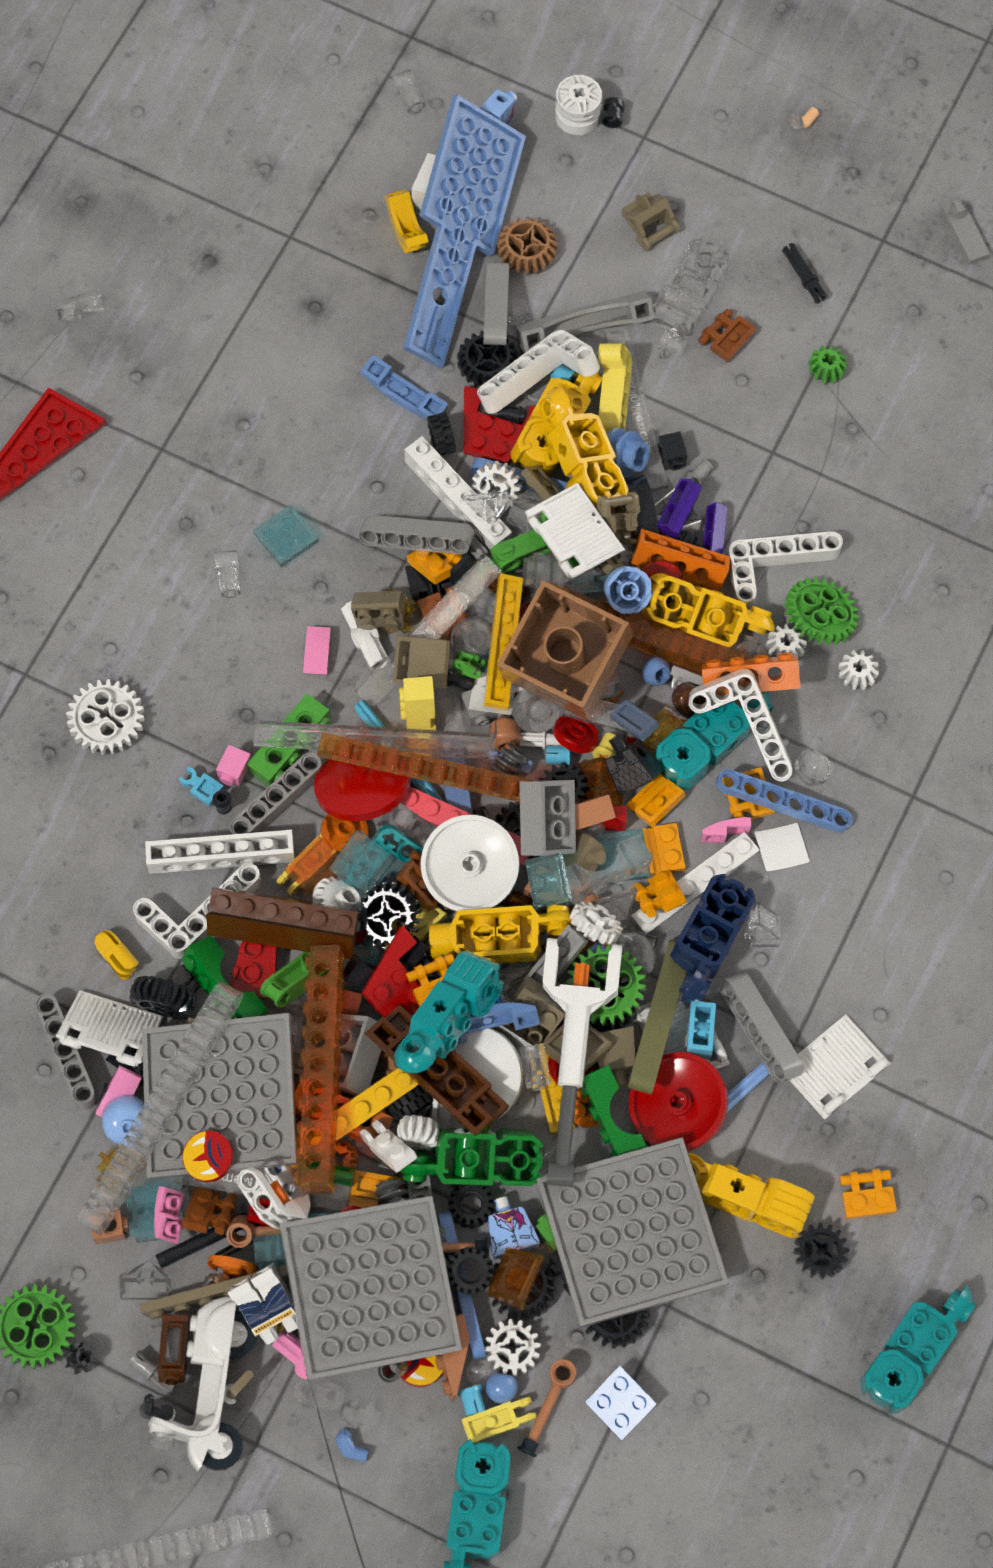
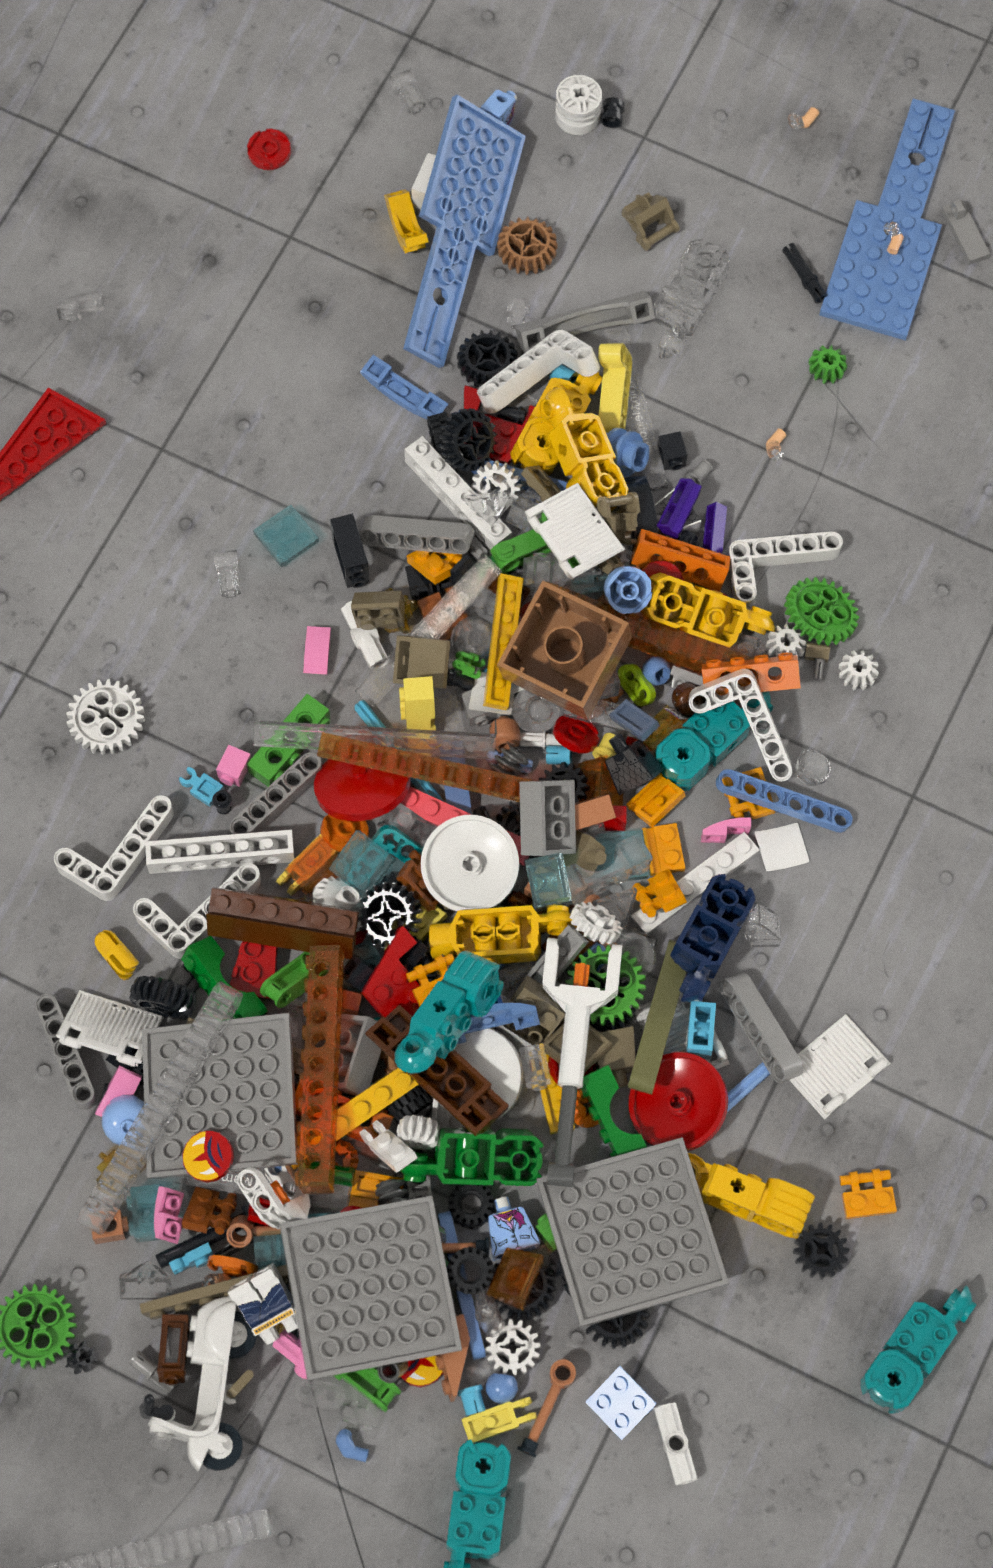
(120, 856): none -> white beam
(196, 1257): none -> medium azure plate
(269, 149): none -> red tile
(350, 551): none -> black window
(371, 1386): none -> bright green piece
(477, 445): none -> black gear
(488, 1314): none -> clear piece
(496, 303): light grey beam -> none
(636, 686): none -> lime plate
(680, 1460): none -> white piece
(732, 339): dark orange plate -> none
(773, 445): none -> clear arm
(819, 654): none -> dark tan piece
(868, 282): none -> medium blue piece
(896, 237): none -> arm

